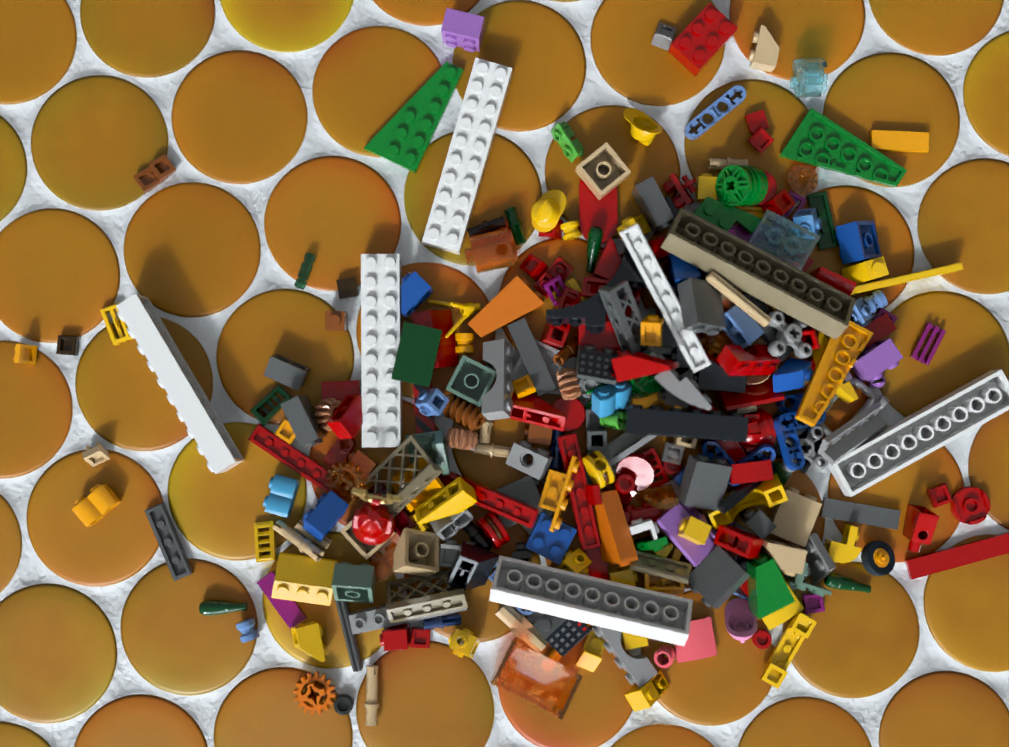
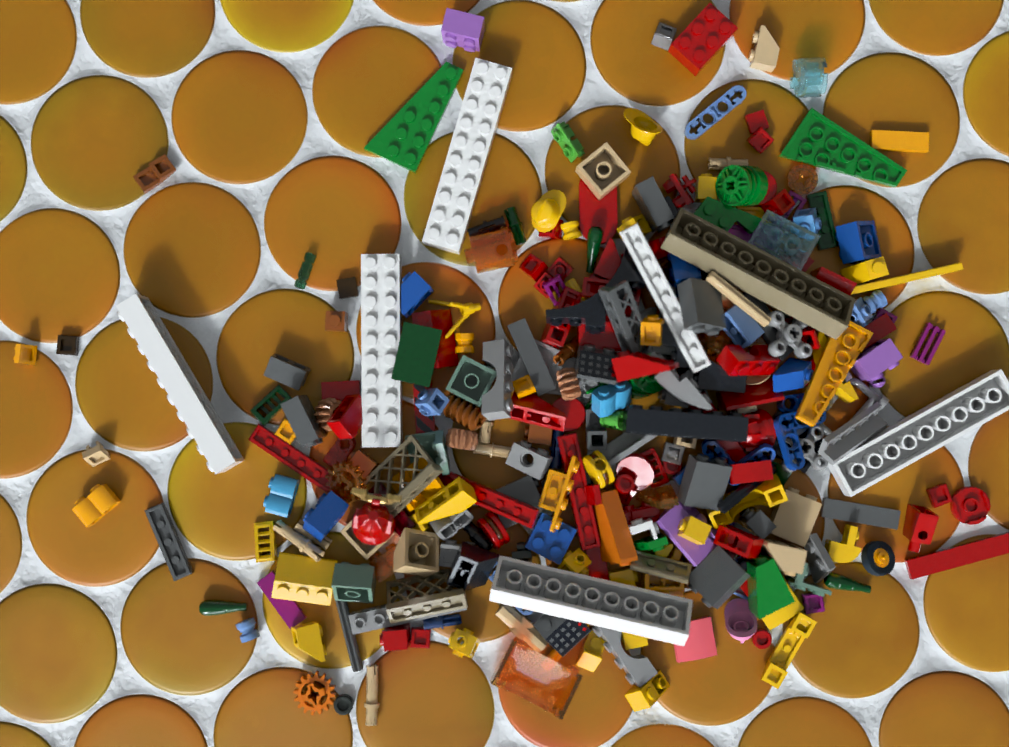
(115, 341): yellow tile -> none
(506, 307): orange slope -> none
(663, 661): coral brick -> none

